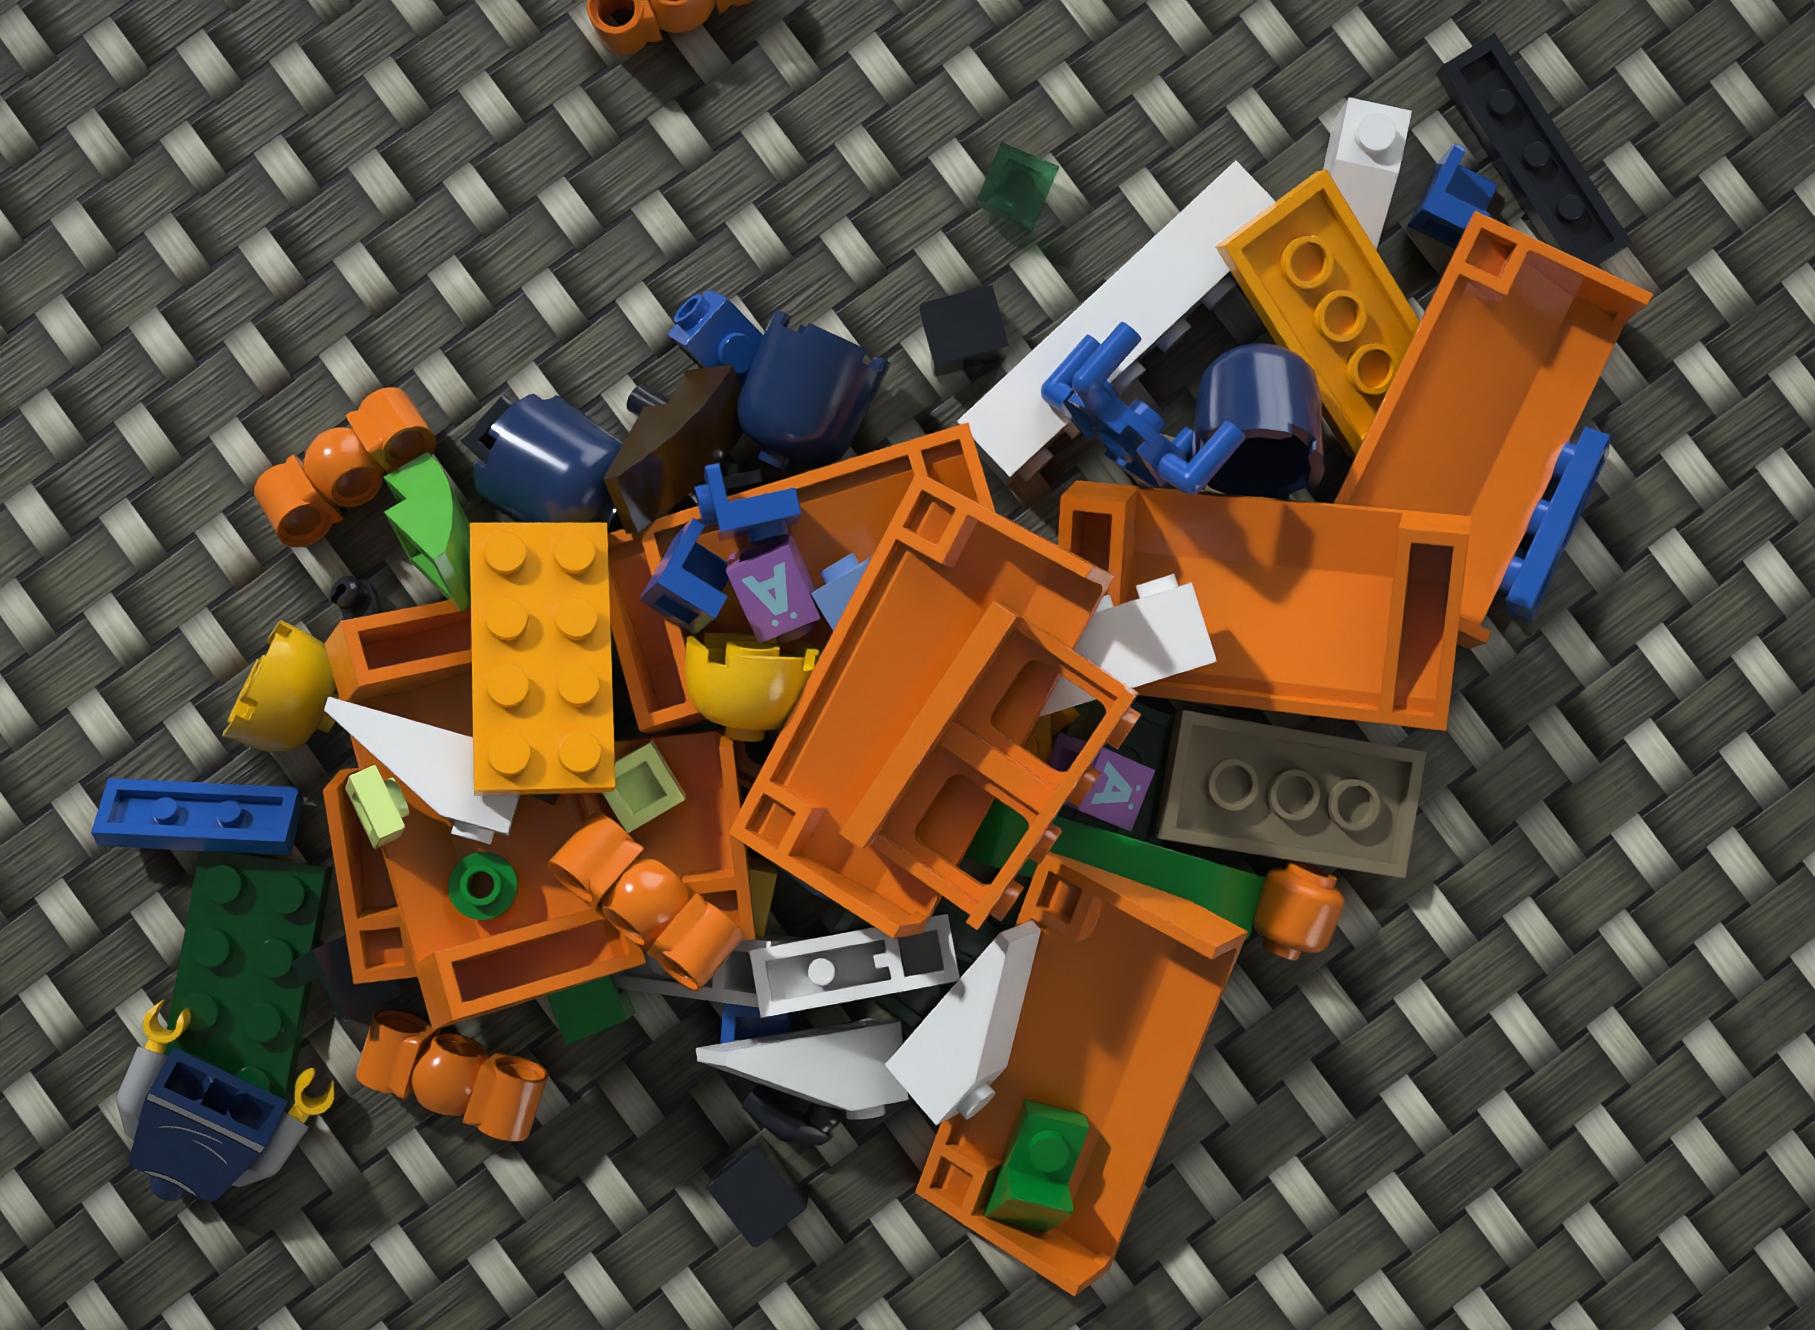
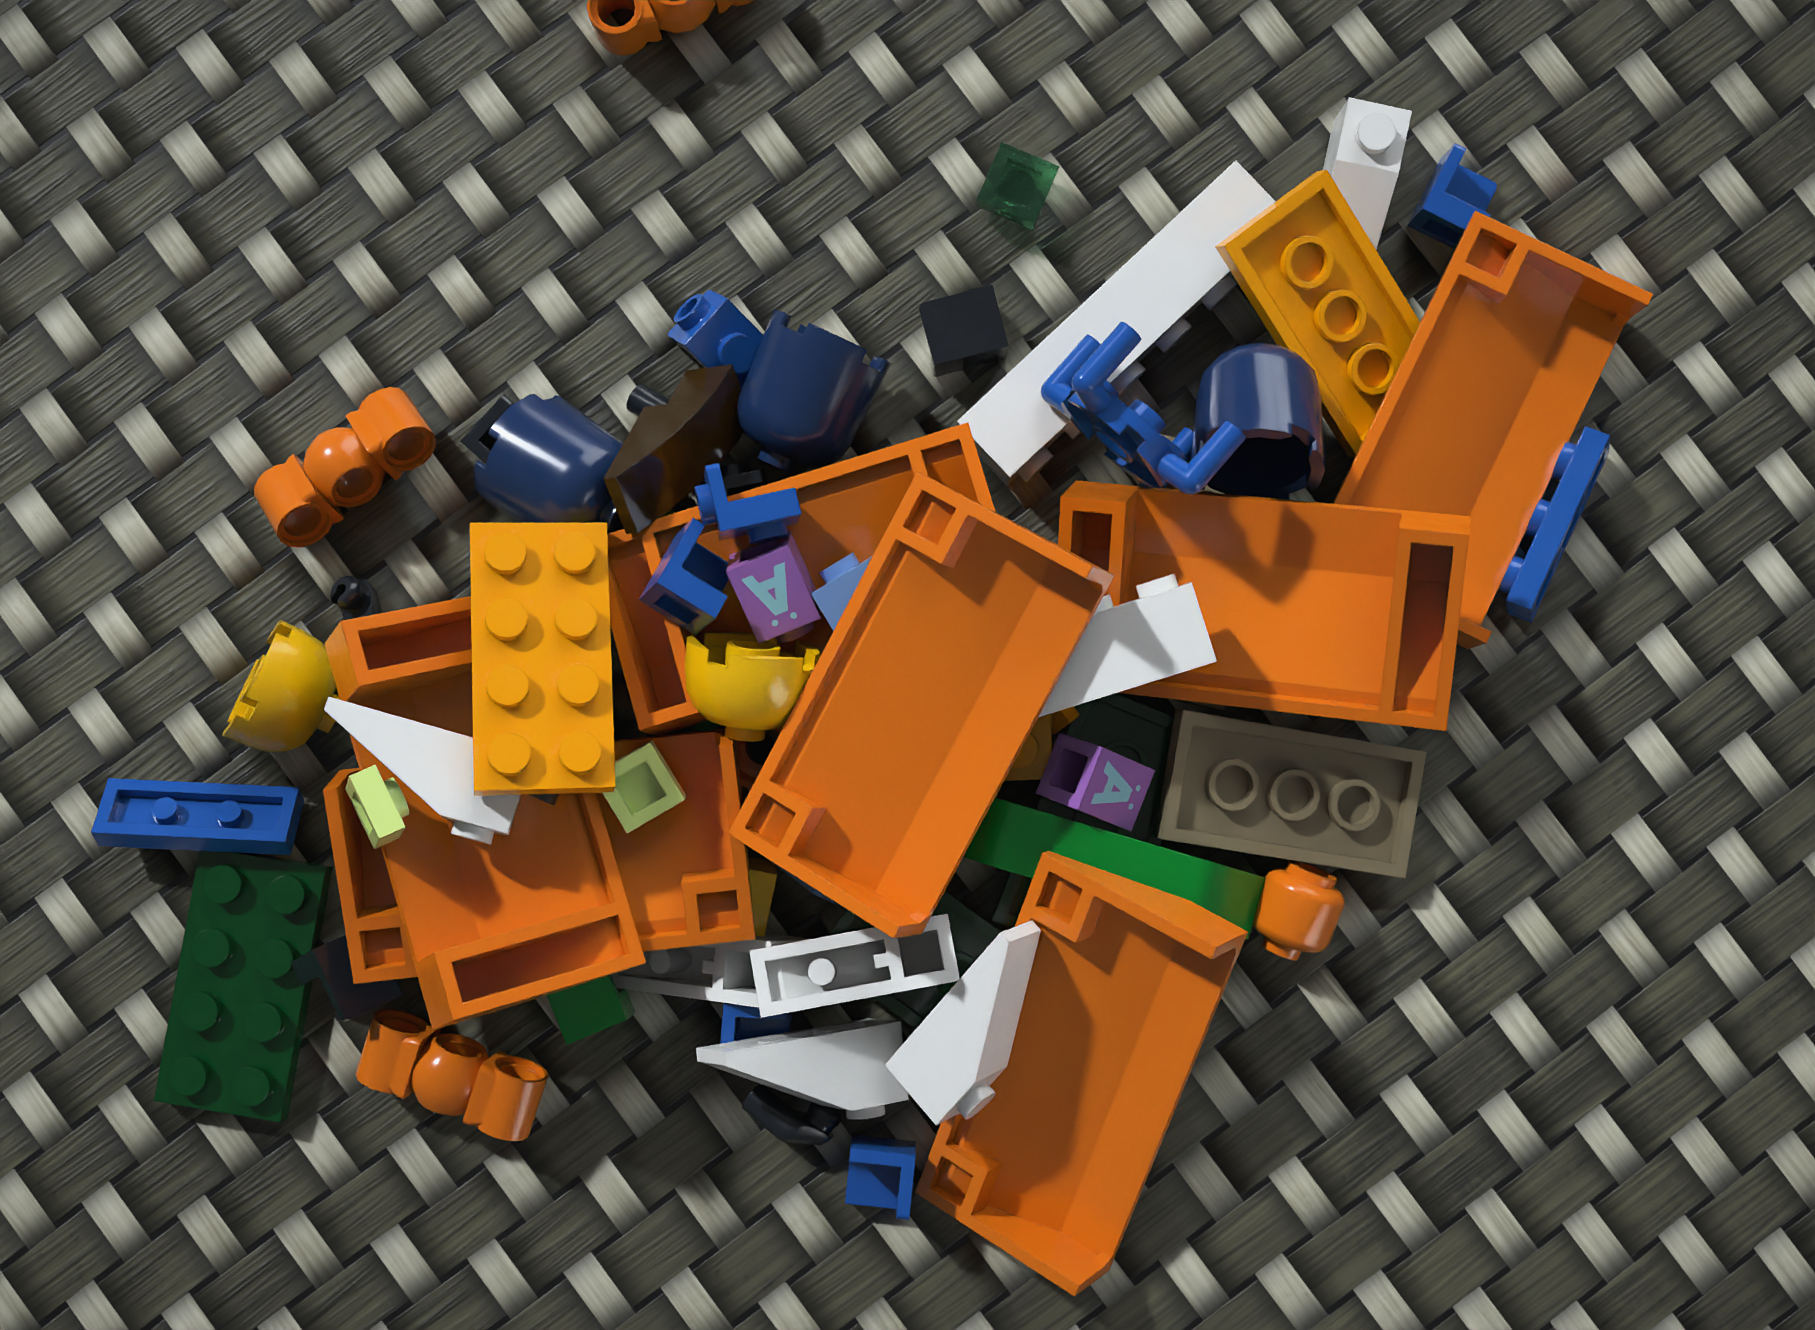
(202, 1125): dark blue torso -> none
(432, 527): bright green slope -> none
(504, 889): green plate -> none
(645, 901): orange piece -> none
(758, 1192): black panel -> none
(881, 1173): none -> blue panel
(958, 737): orange window -> none
(1038, 1167): green slope -> none
(1531, 153): black plate -> none

